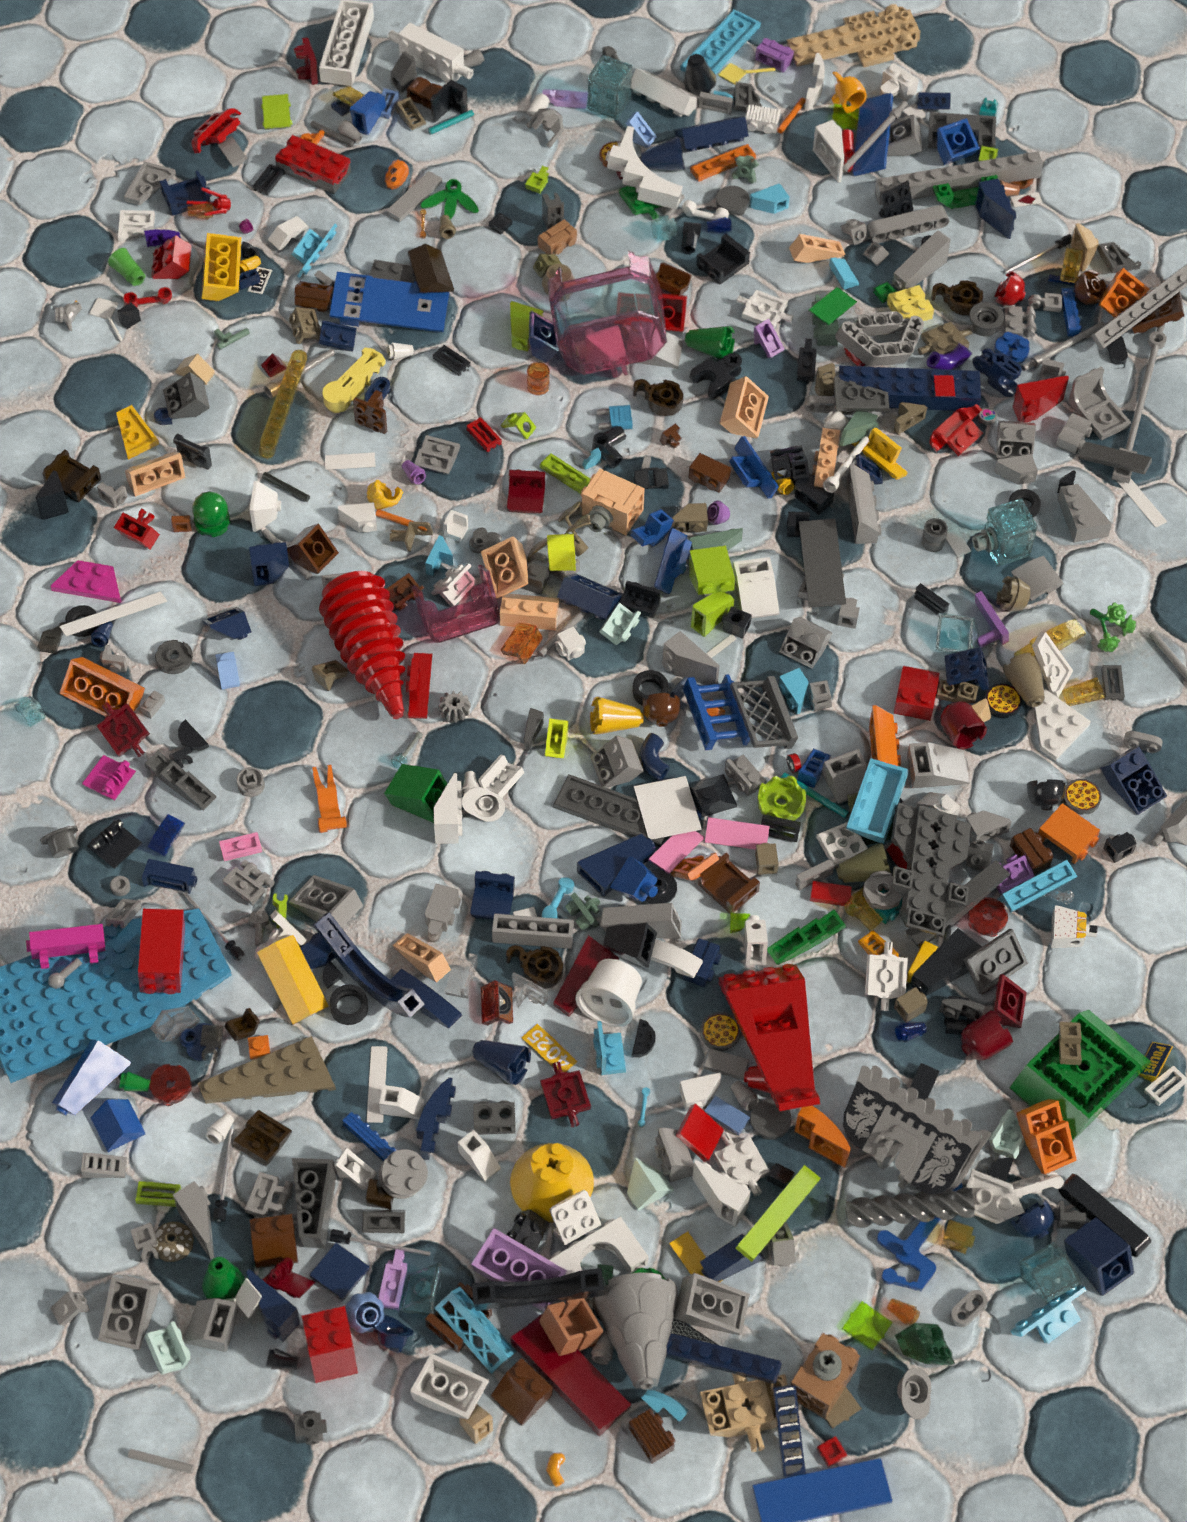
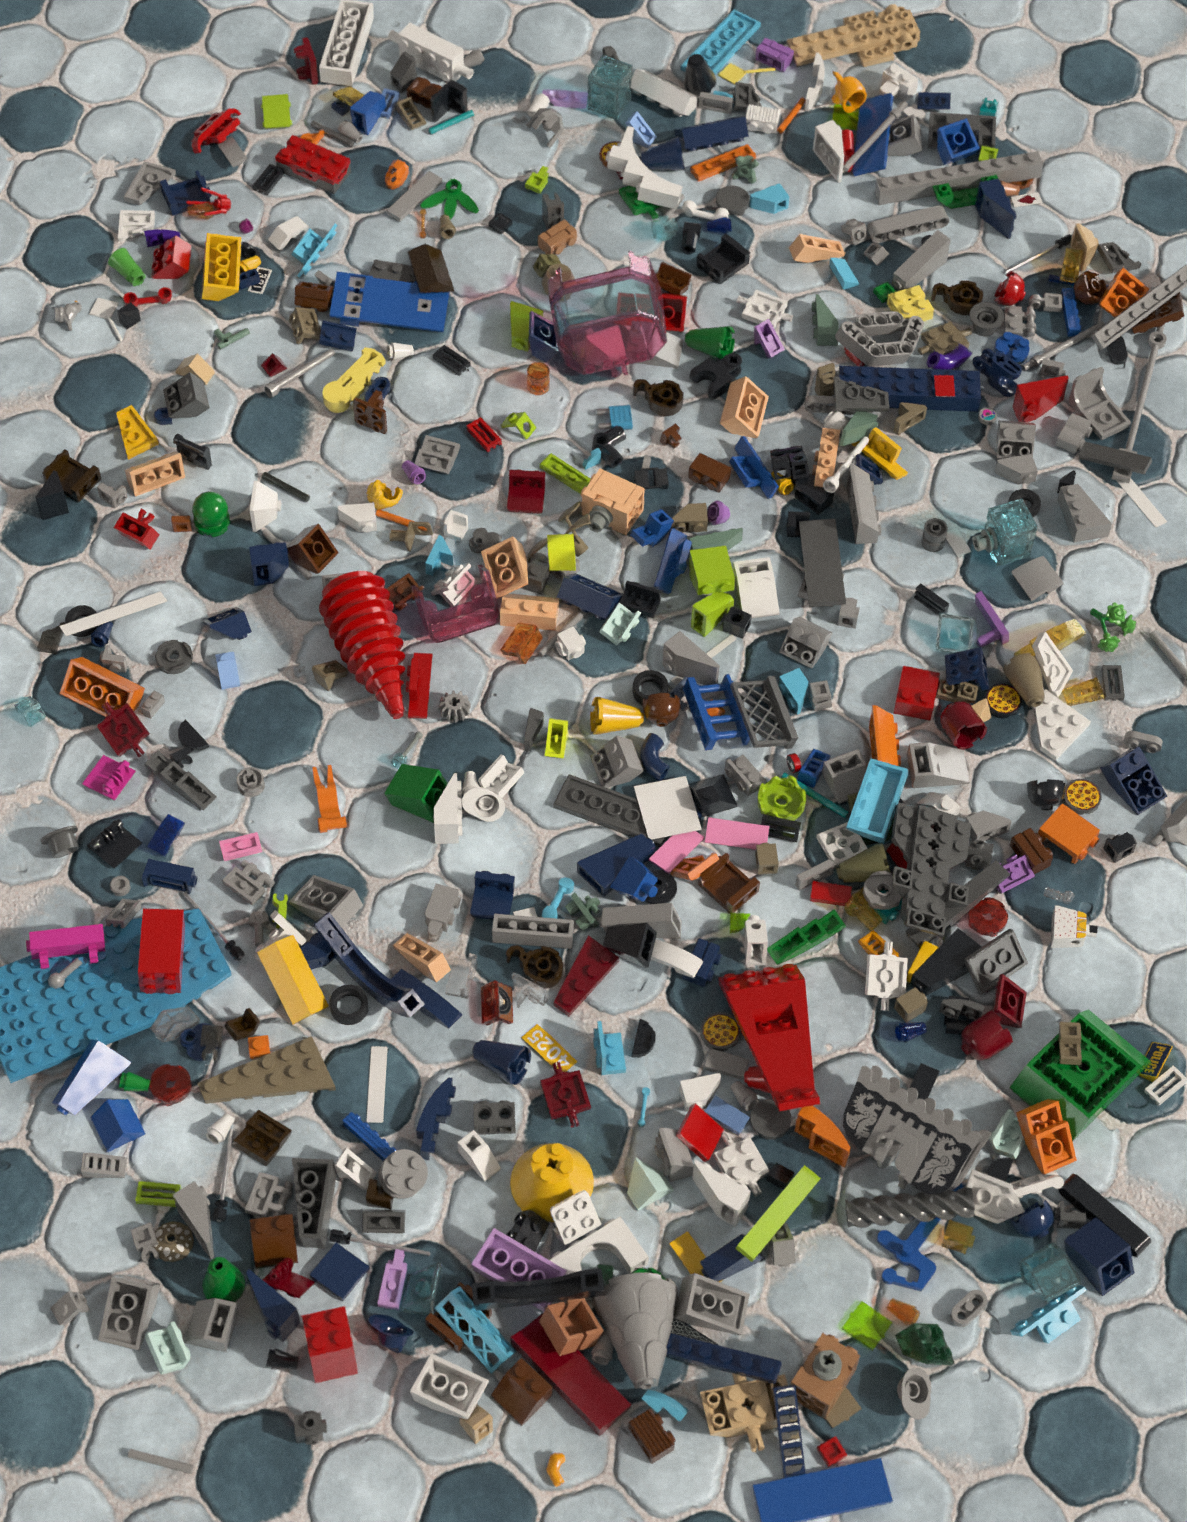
(89, 581): dark pink wing -> none
(247, 1298): white piece -> none
(281, 410): clear yellow beam -> none
(331, 975): black tile -> none
(346, 461): white sticker -> none
(363, 1311): medium blue plant -> none
(400, 1102): white slope -> none
(610, 993): white piece -> none
(806, 362): black hinge -> none
(832, 306): green piece -> none
(896, 201): black hinge -> none
(957, 430): red plate -> none
(1014, 594): dark tan cone -> none
(1038, 886): medium azure fence -> none

